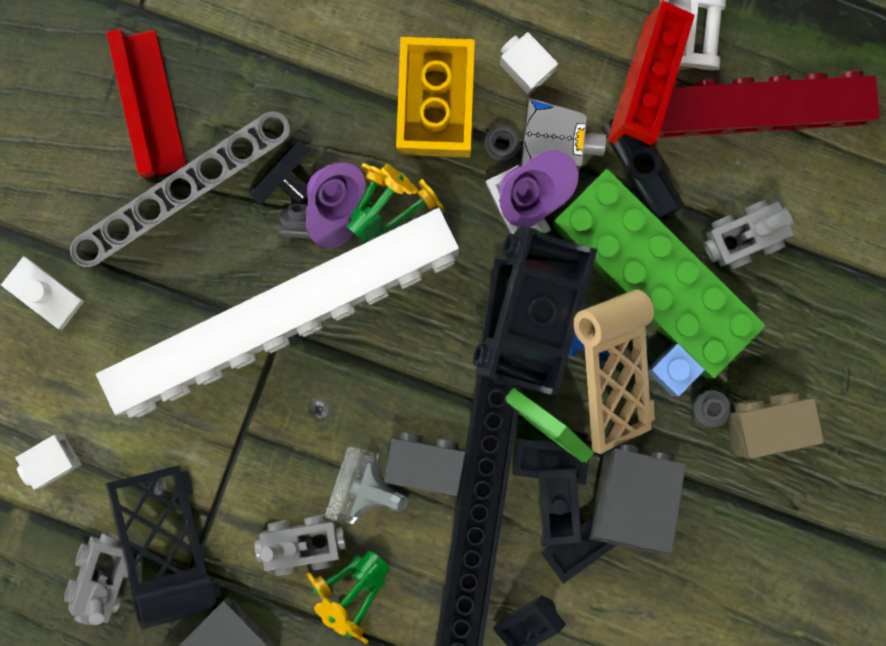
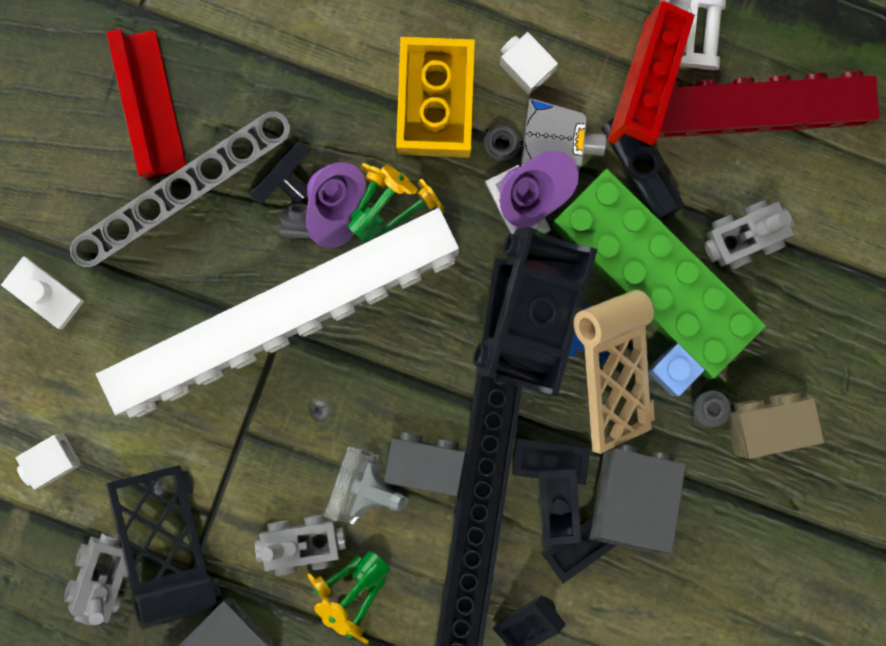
(549, 425): bright green tile -> none

